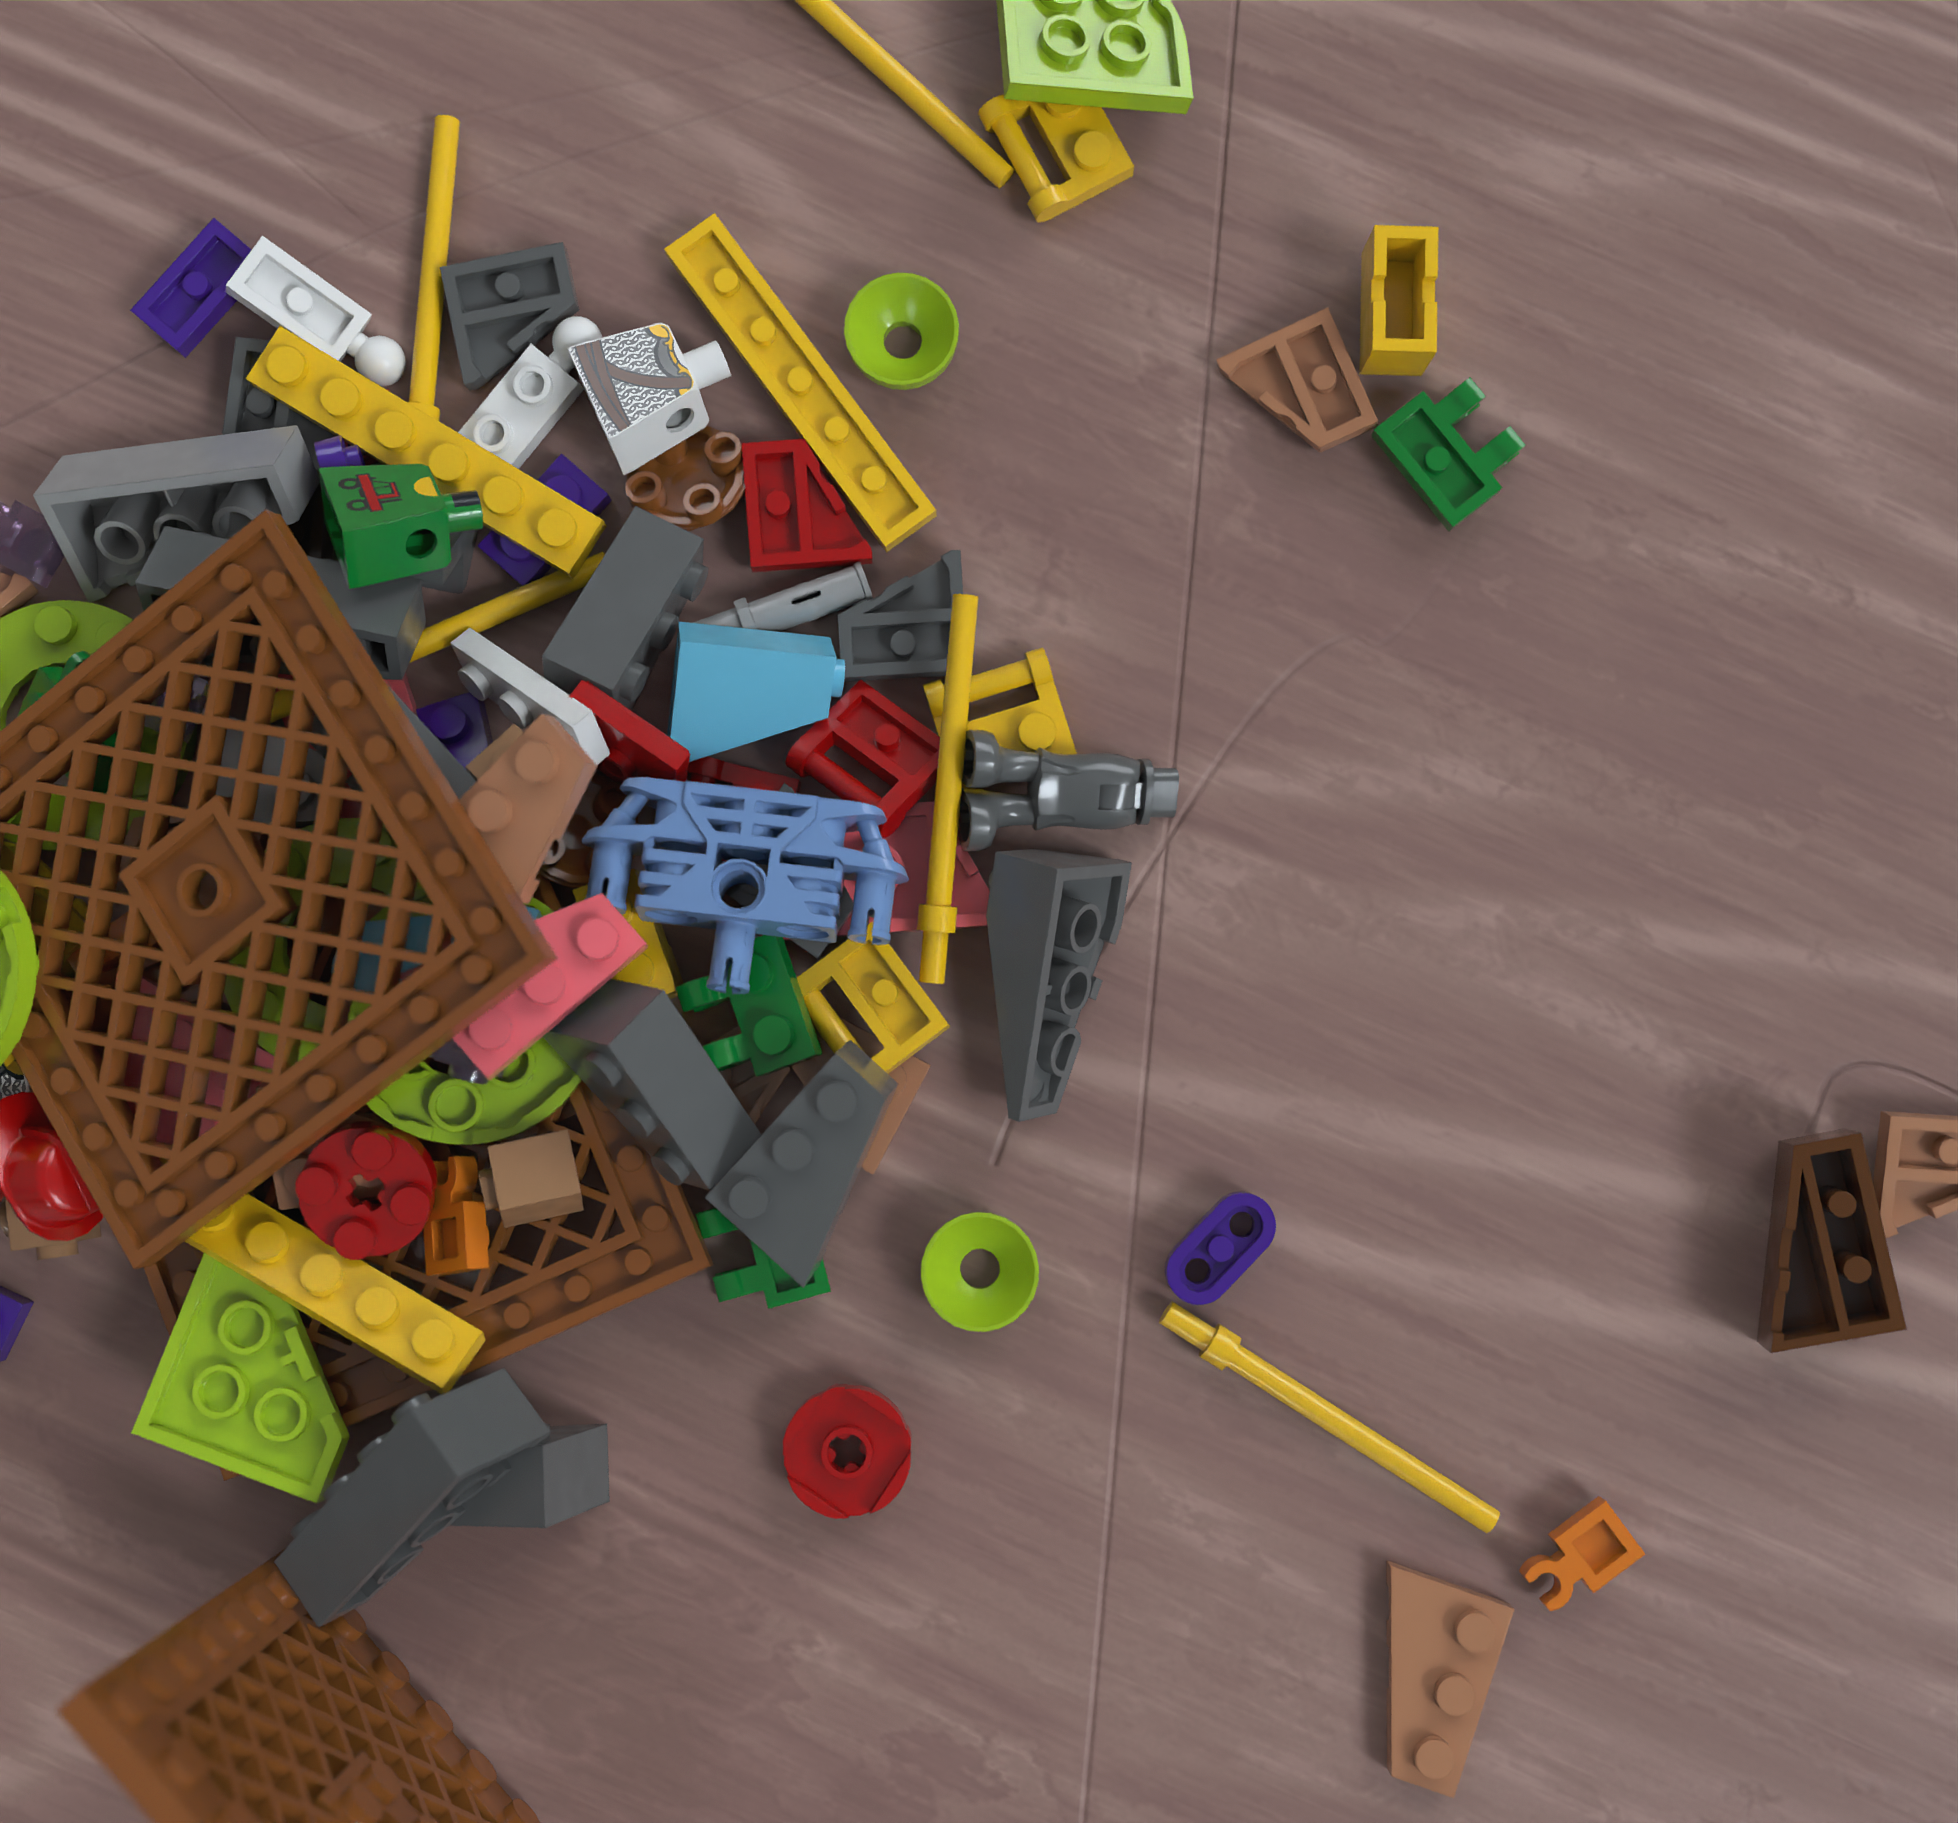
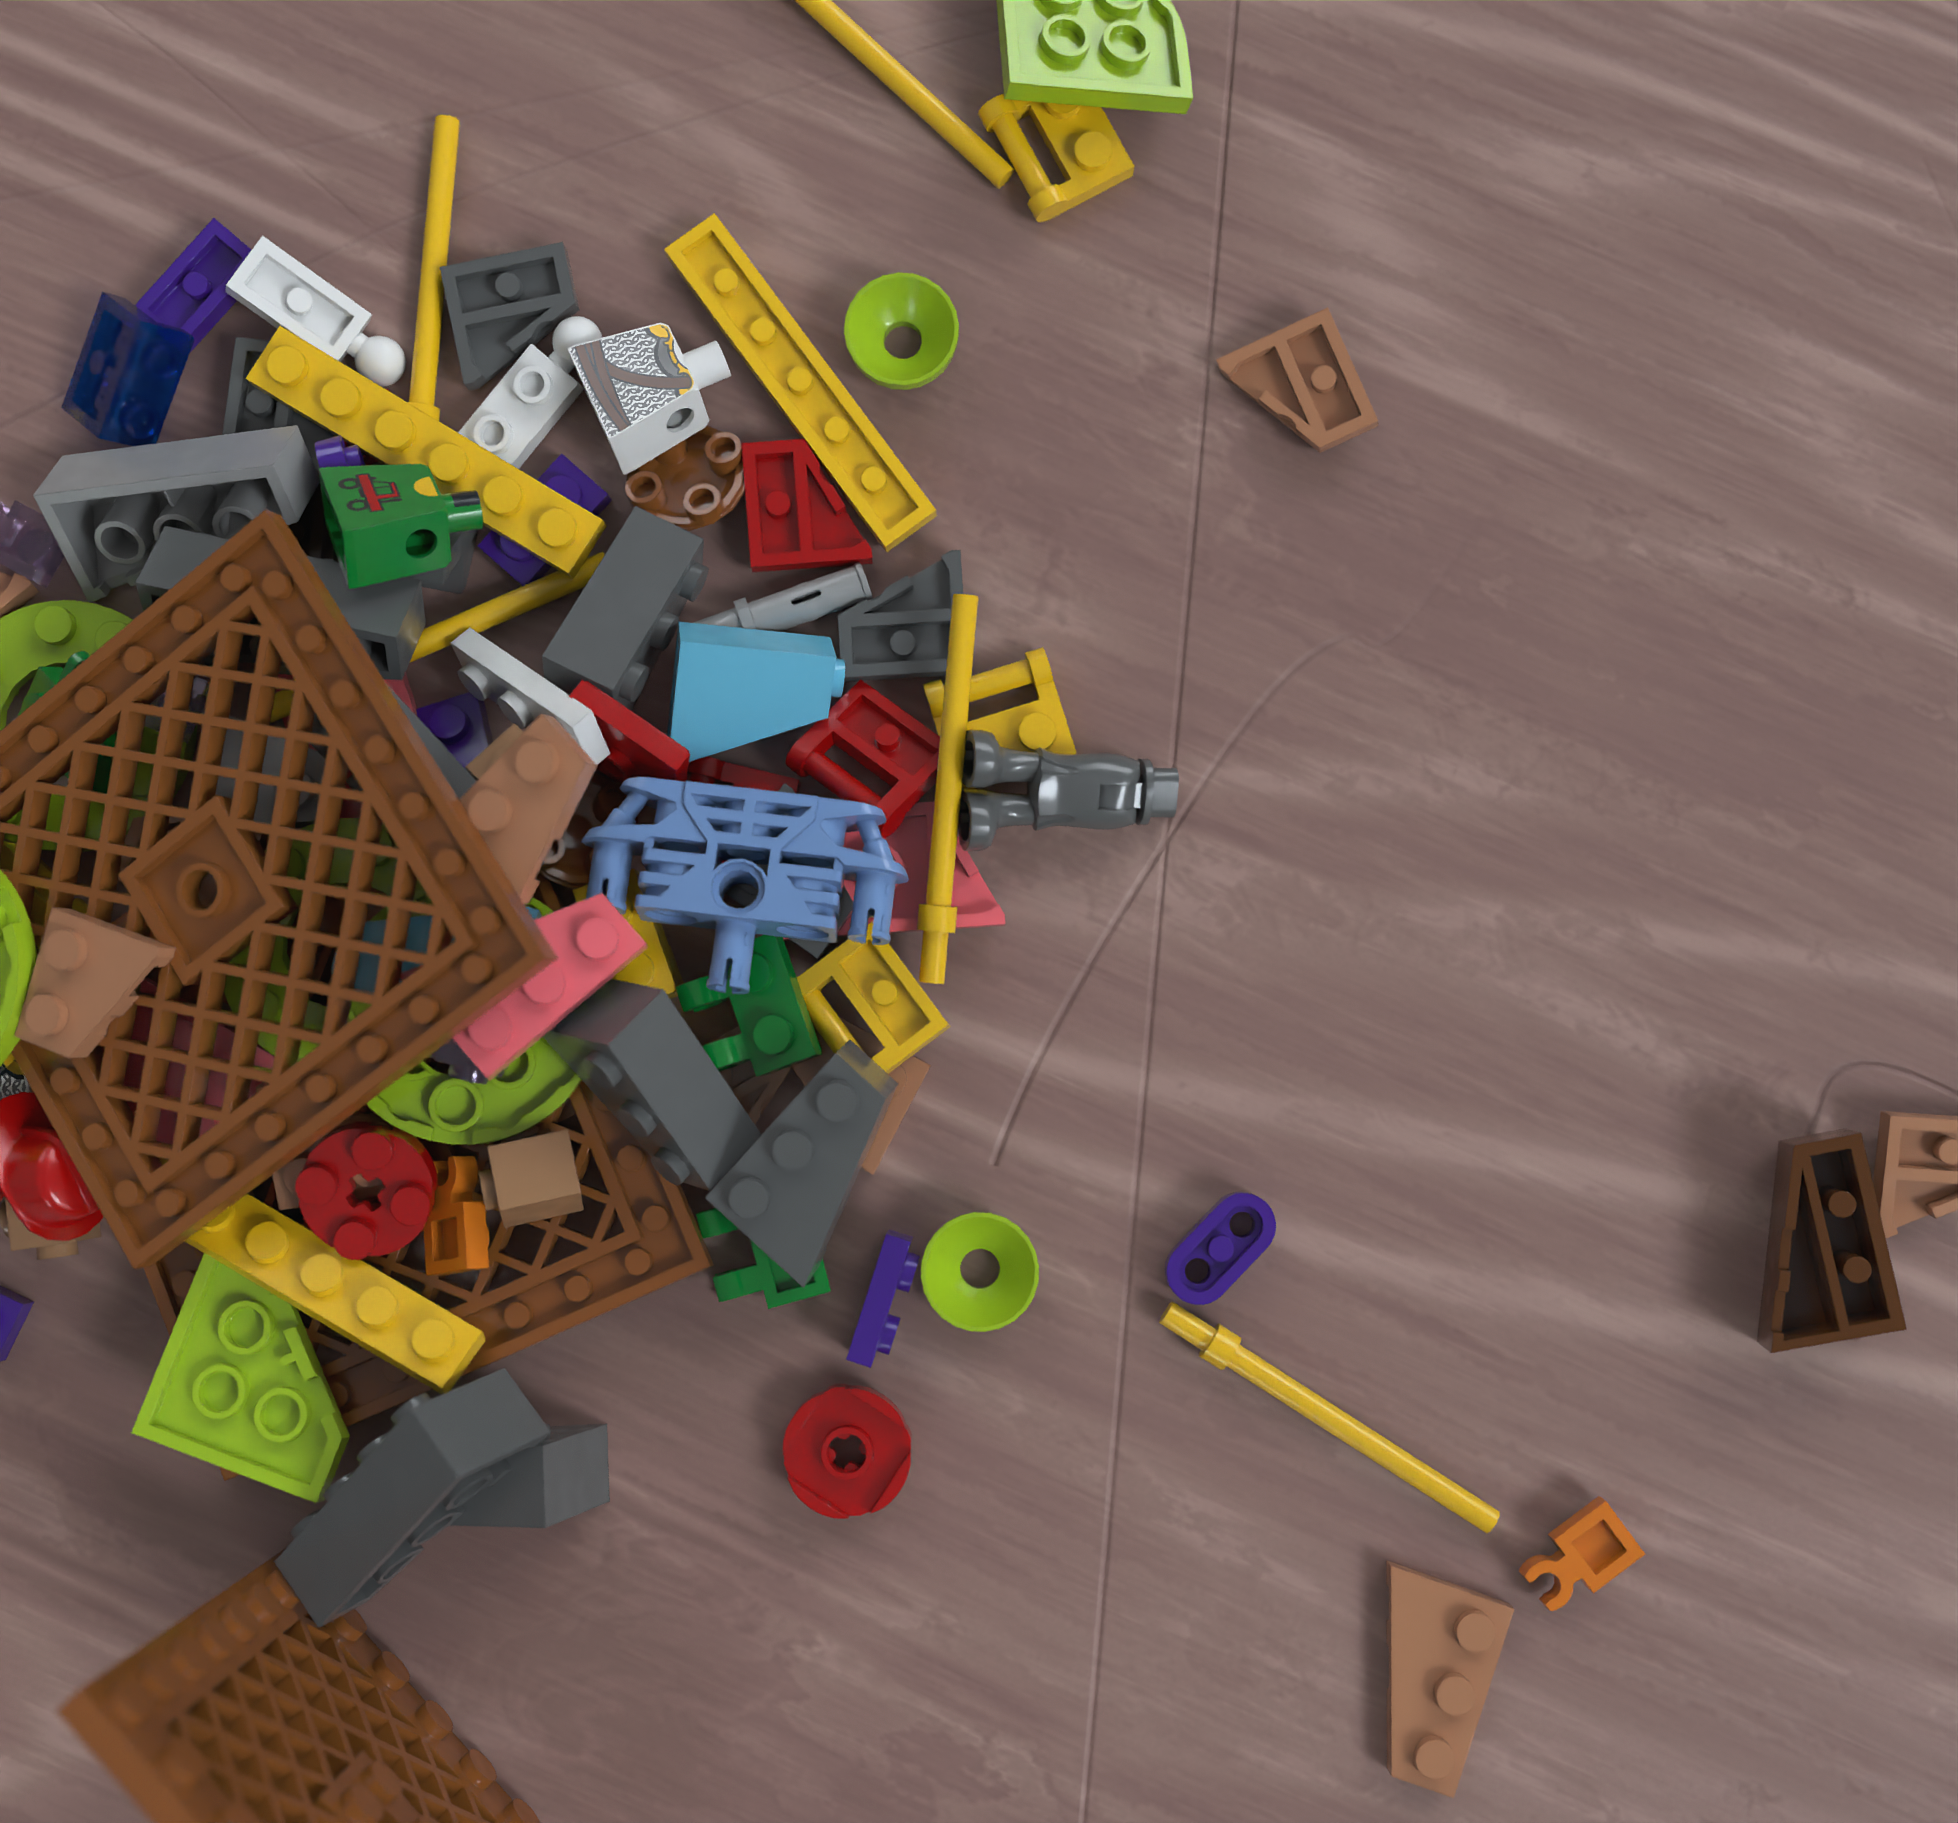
(84, 981): none -> nougat wing
(126, 373): none -> clear blue bracket
(875, 1325): none -> dark purple plate
(1045, 941): dark grey wedge -> none
(1398, 300): yellow brick -> none
(1437, 458): green plate -> none

